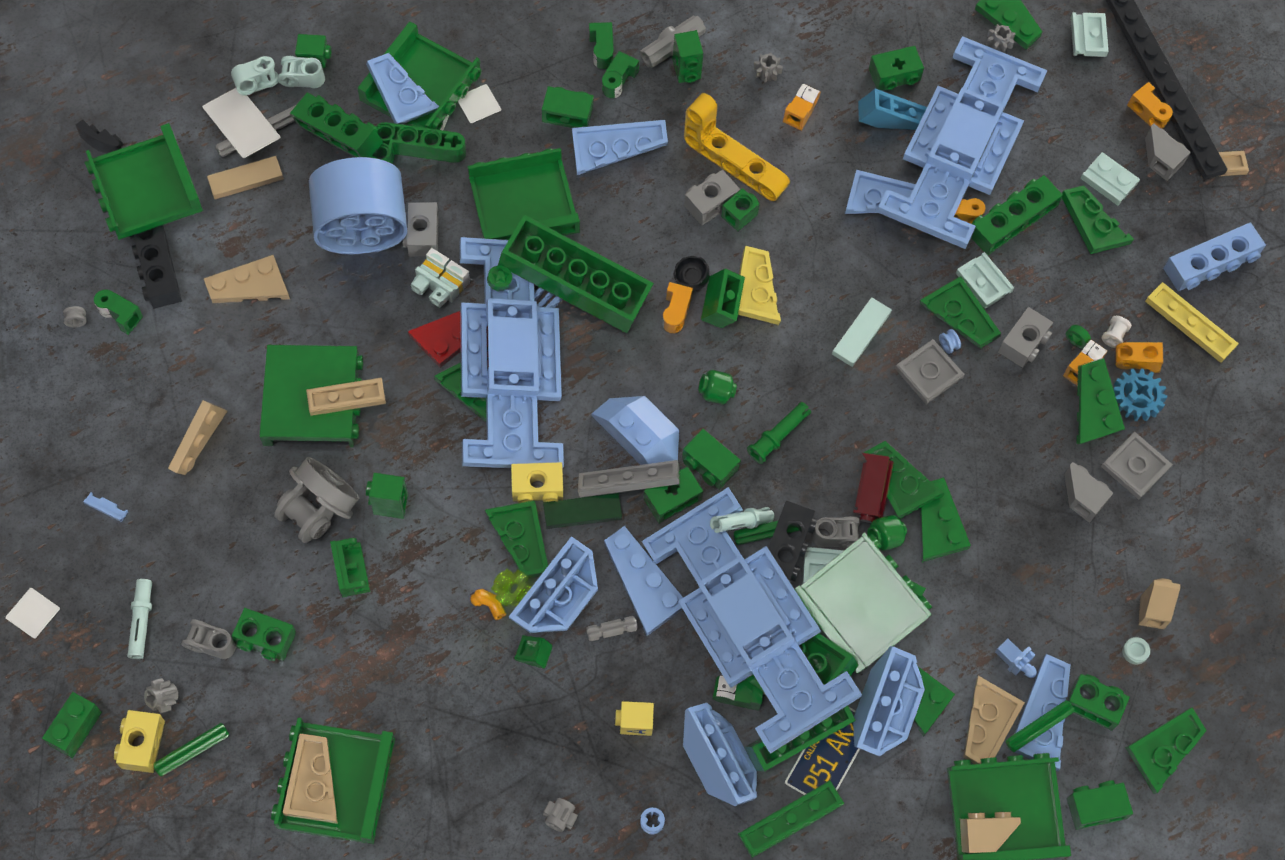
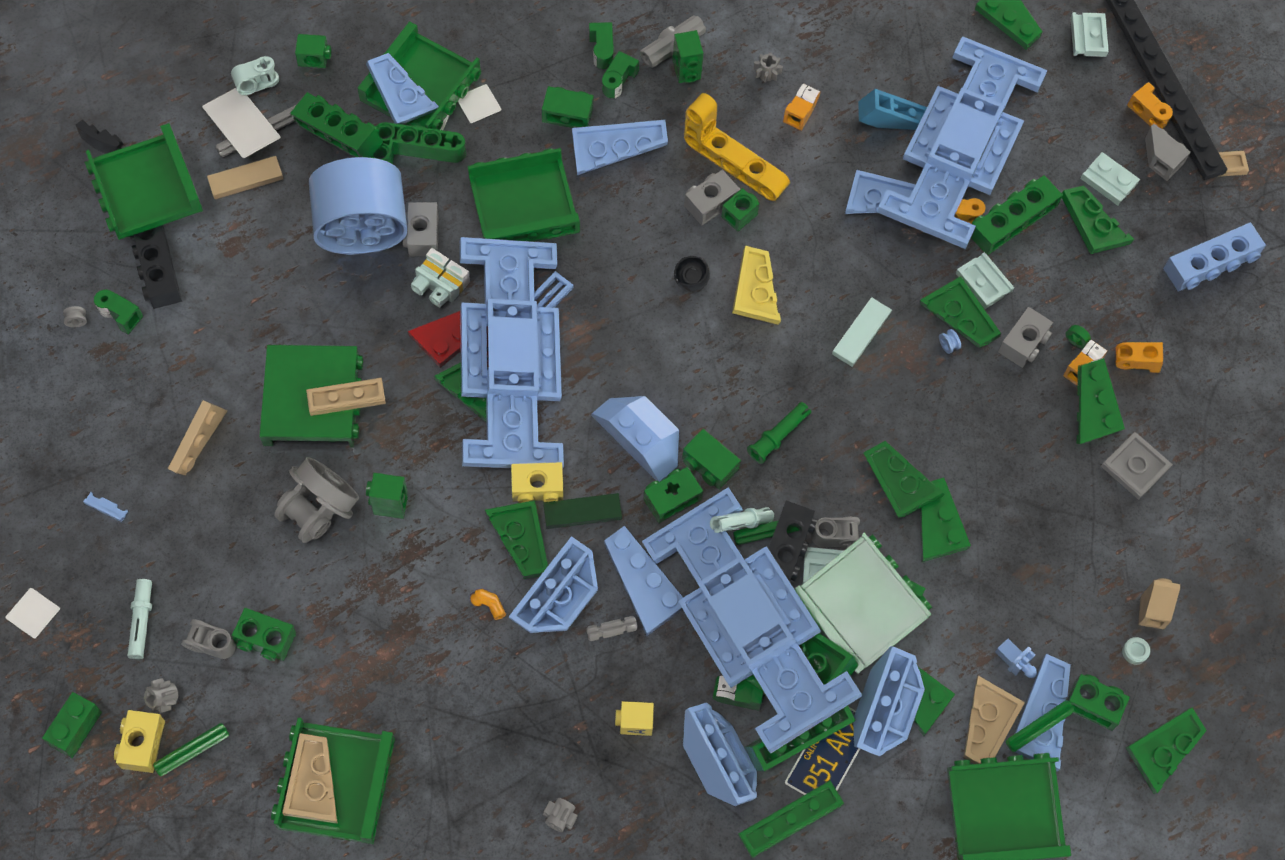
(250, 281): tan wing -> none
(298, 70): light aqua piece -> none
(350, 567): green hinge -> none
(499, 278): green tile -> none
(503, 585): clear neon green brick -> none
(533, 651): green slope -> none
(575, 273): green brick -> none
(628, 478): light grey tile -> none
(661, 819): light blue bush -> none
(676, 313): light orange leg -> none
(717, 387): green head -> none
(723, 298): green brick -> none
(873, 487): dark red window -> none
(888, 531): green head -> none
(896, 68): green brick -> none
(929, 371): light grey tile -> none
(986, 834): tan slope -> none
(1000, 38): light grey gear -> none
(1084, 492): light grey slope -> none
(1099, 805): green brick -> none
(1116, 331): white bush -> none
(1140, 404): dark azure gear -> none
(1191, 322): light yellow plate -> none

